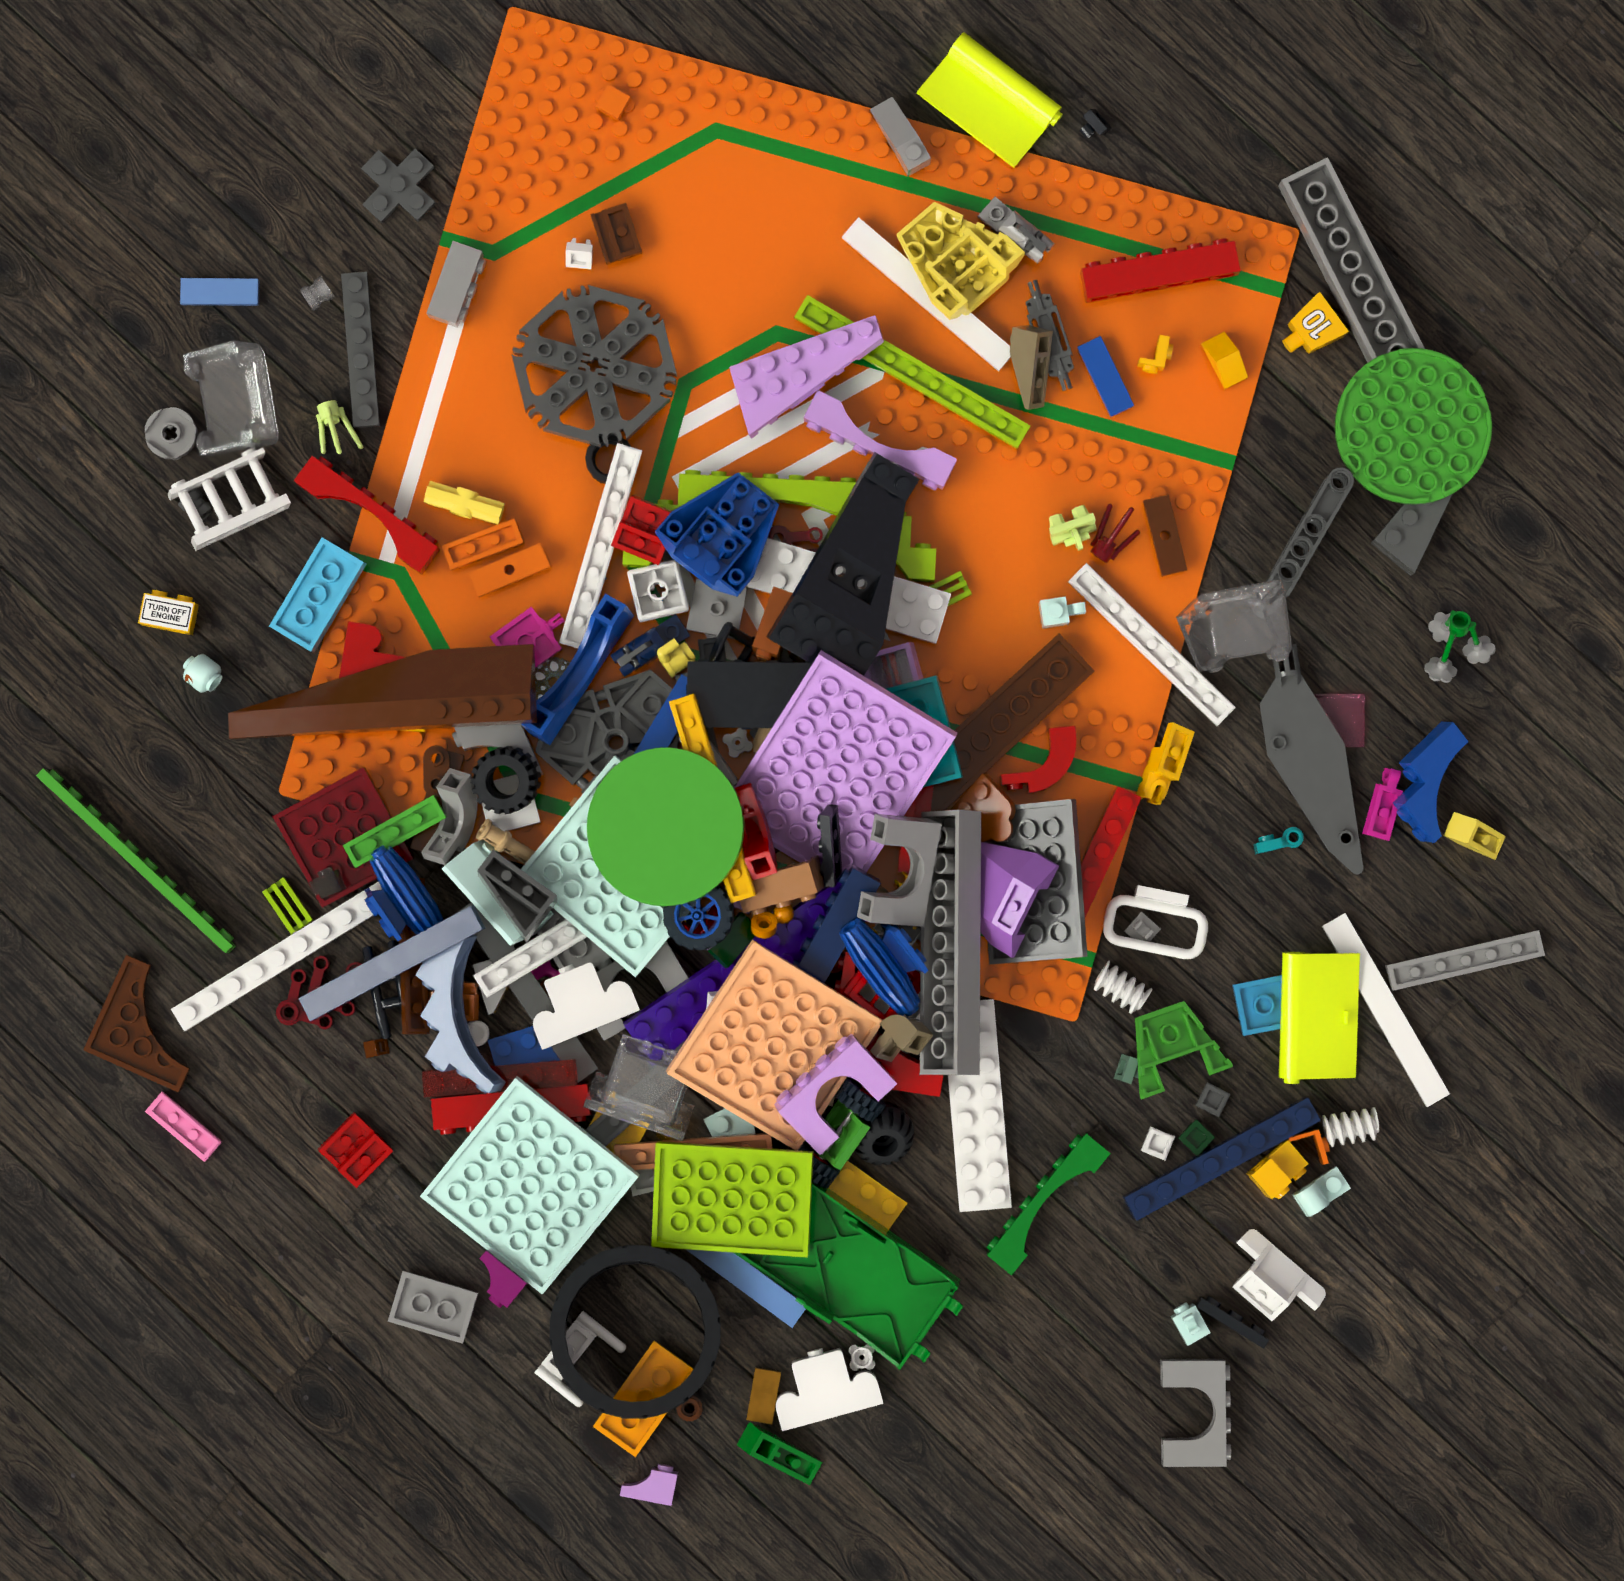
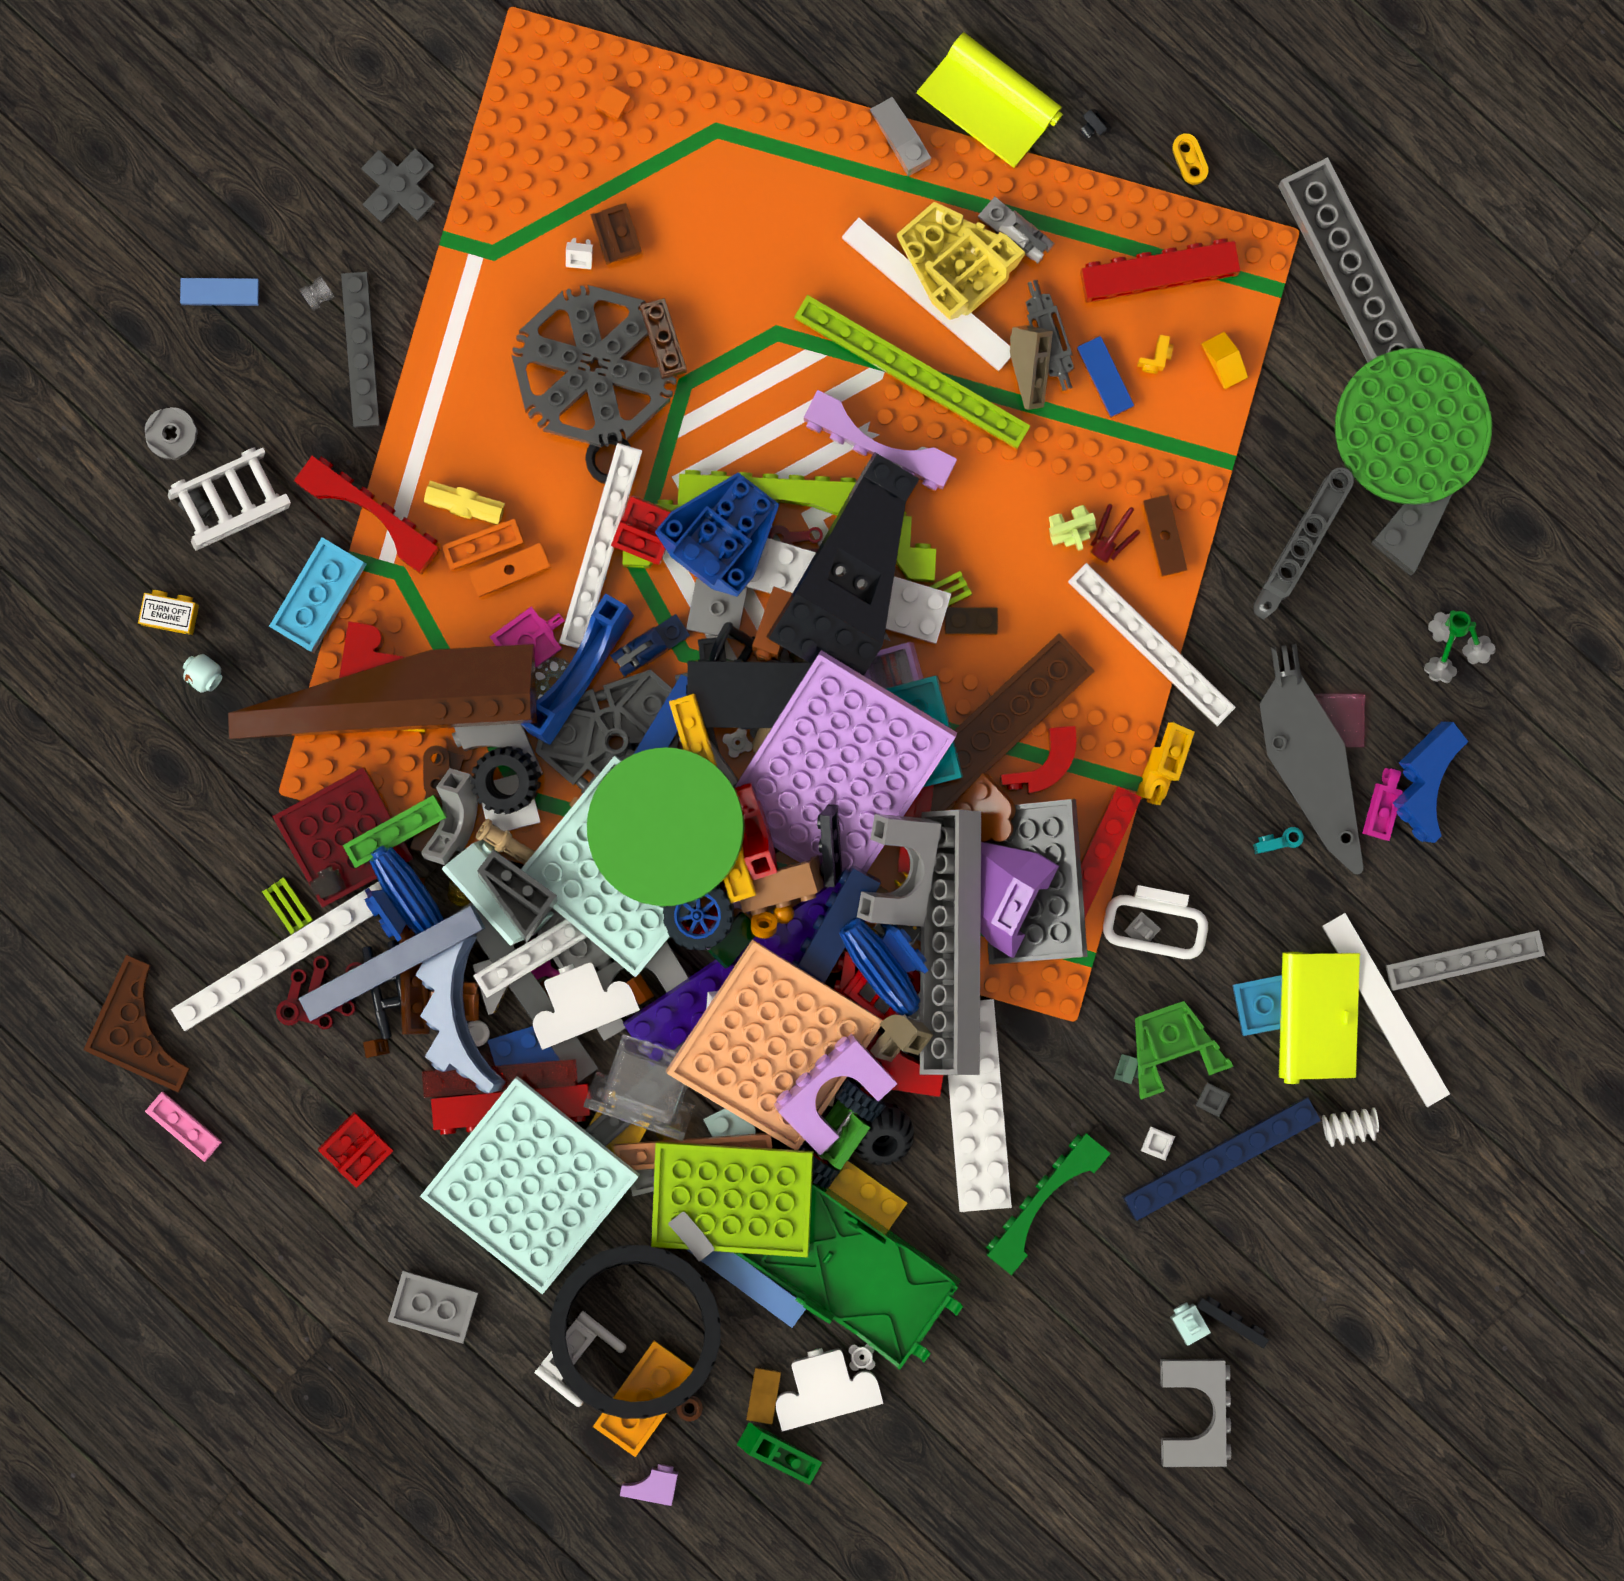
(128, 851): bright green plate -> none
(233, 397): clear windscreen -> none
(329, 414): yellowish green plant -> none
(456, 284): light grey brick -> none
(456, 895): none -> clear yellow plate
(504, 1283): magenta arch -> none
(640, 989): none -> orange tile
(643, 582): white brick -> none
(666, 352): none -> reddish brown tile
(675, 656): light yellow piece -> none
(691, 1236): none -> light grey sticker
(793, 373): lavender wing -> none
(971, 621): none -> dark brown plate
(1056, 612): light aqua brick -> none
(1121, 988): white piece -> none
(1190, 159): none -> yellow plate
(1196, 1137): dark green plate -> none
(1237, 625): clear windscreen -> none
(1274, 1278): white plate -> none
(1277, 1169): yellow brick -> none
(1314, 326): yellow torso -> none
(1320, 1143): orange bracket -> none
(1321, 1191): light aqua plate -> none
(1474, 835): light yellow slope -> none

